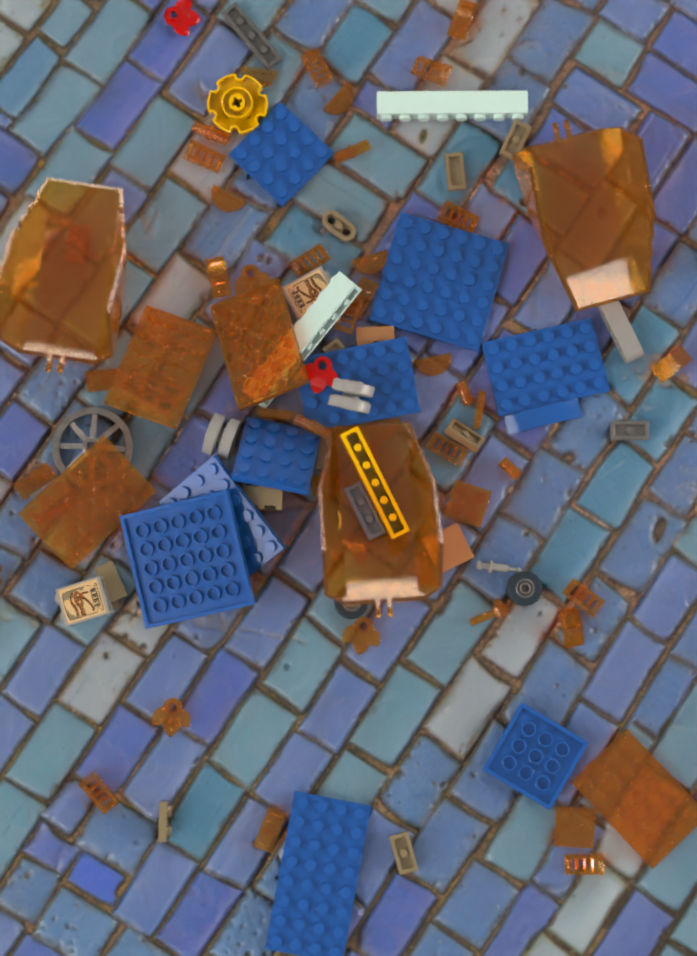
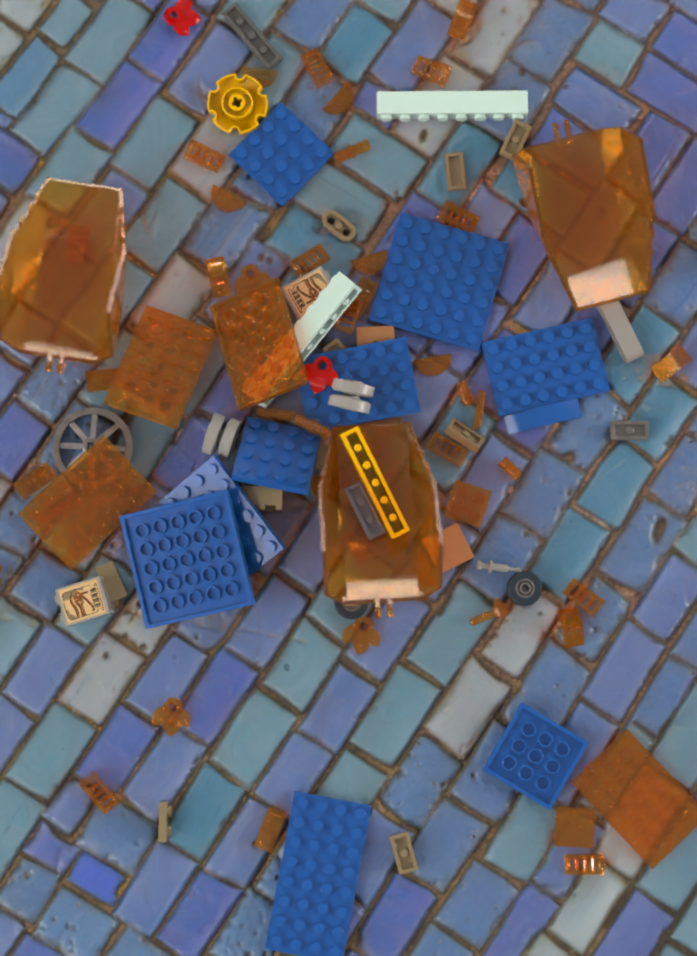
(210, 133): clear orange pin -> none

